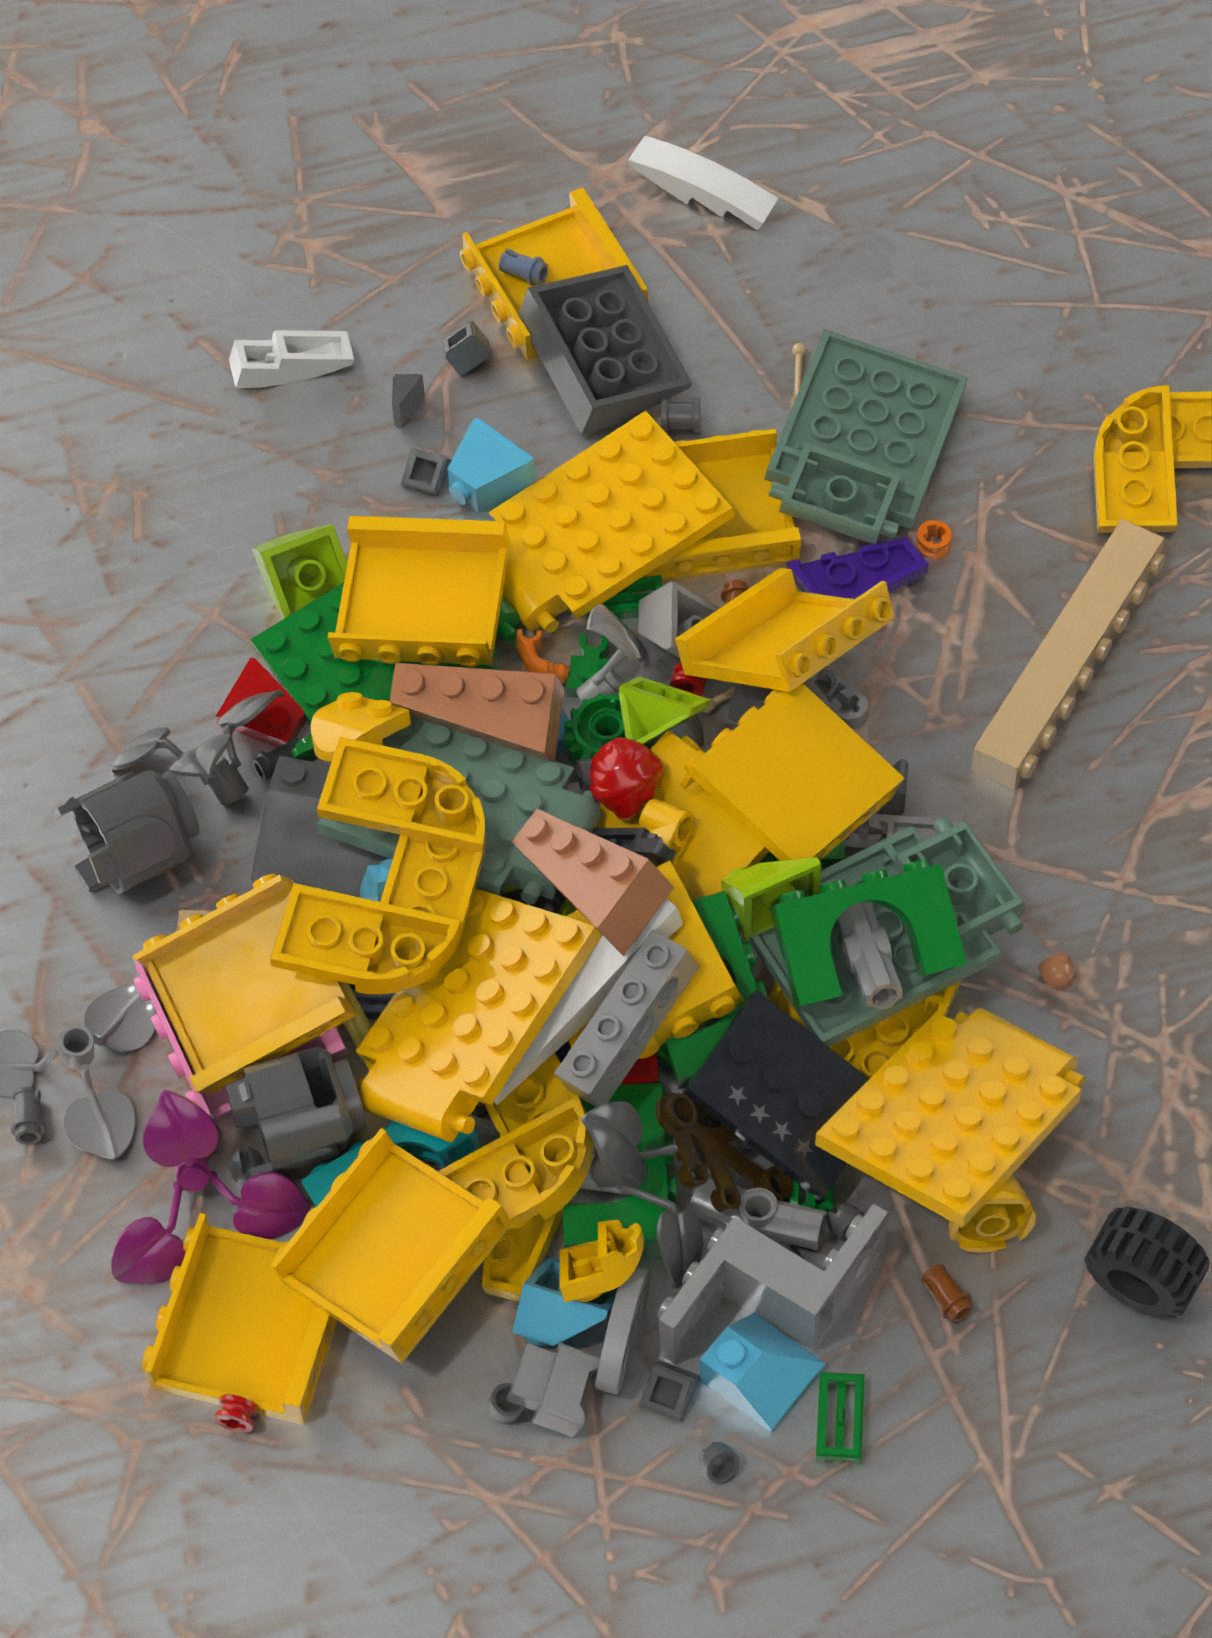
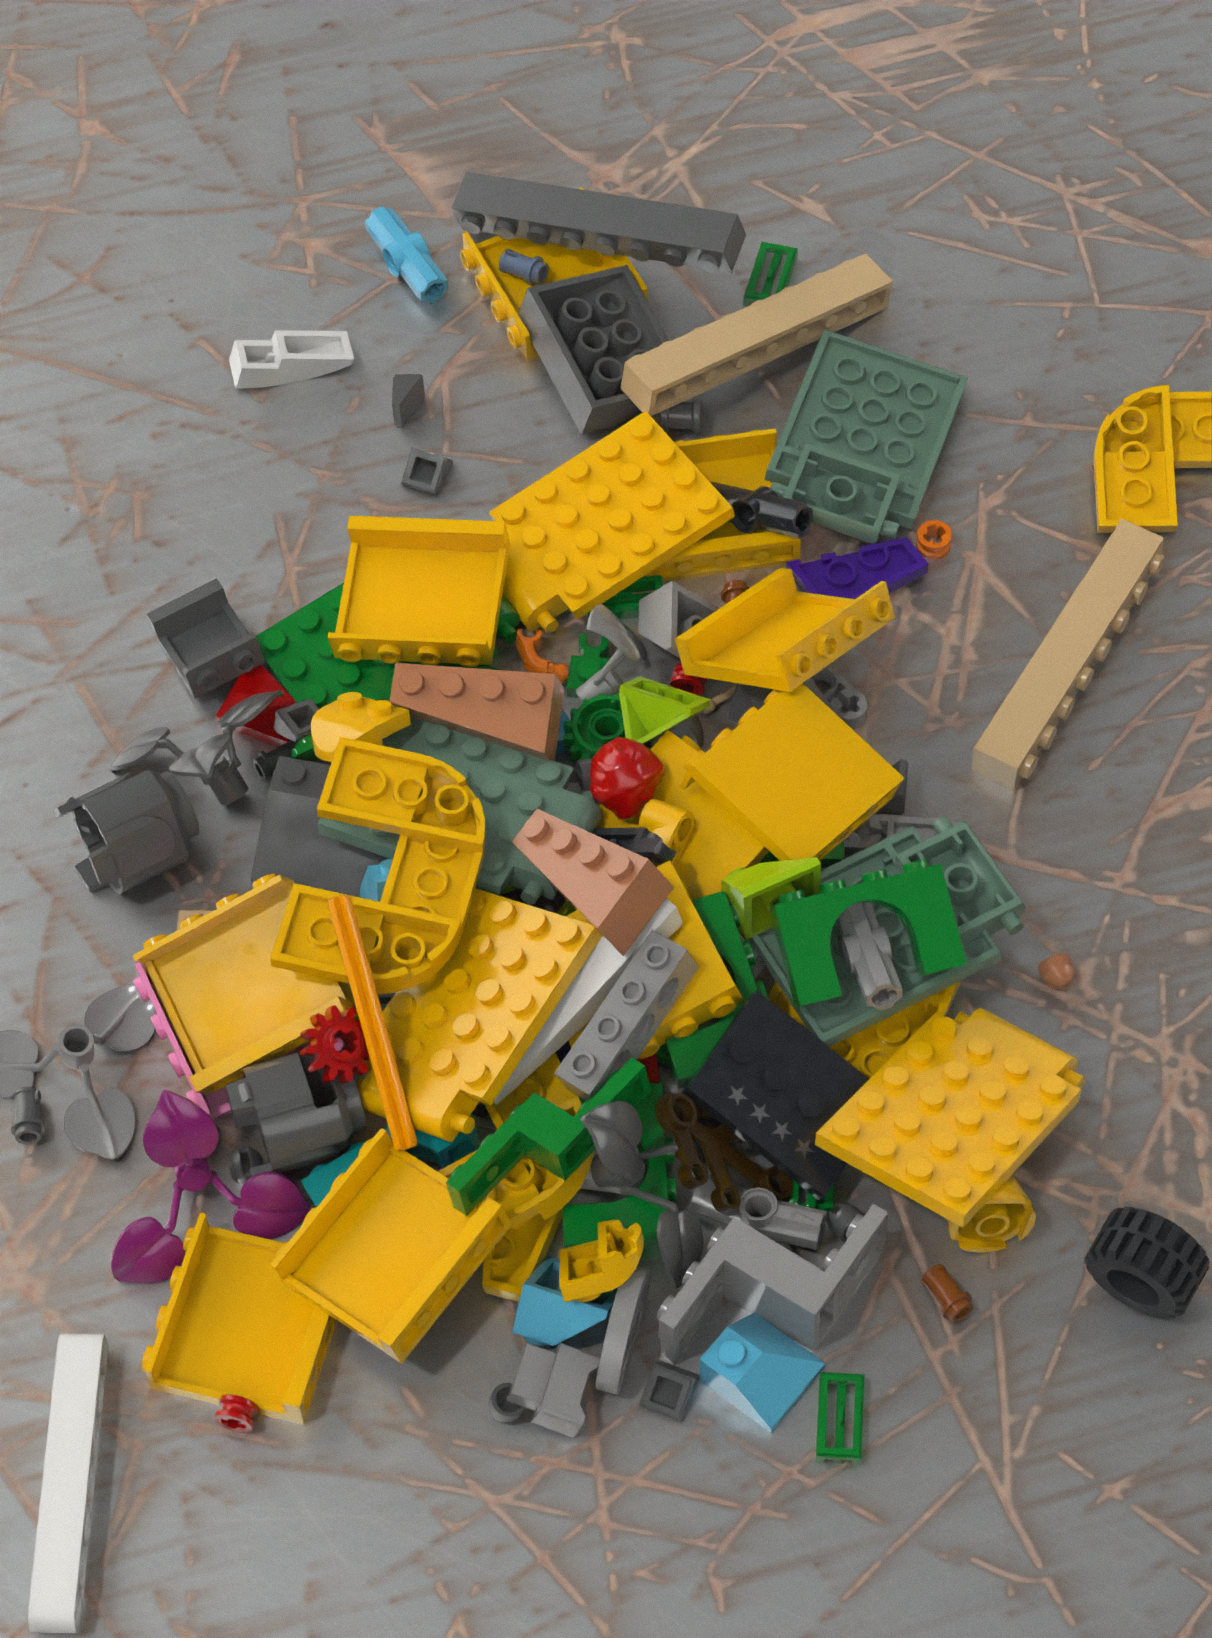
(68, 1484): none -> white beam
(205, 638): none -> dark grey panel
(295, 720): none -> dark grey slope
(301, 566): lime slope -> none
(323, 1040): none -> red gear
(372, 1022): none -> light orange axle
(406, 254): none -> medium azure piece
(466, 348): dark grey slope -> none
(488, 469): medium azure slope -> none
(542, 1134): none -> green bracket
(599, 222): none -> dark grey brick
(696, 177): white slope -> none
(723, 1471): dark grey hinge -> none
(755, 335): none -> tan brick
(766, 511): none -> black piece
(779, 250): none -> green tile
(799, 351): tan hinge -> none

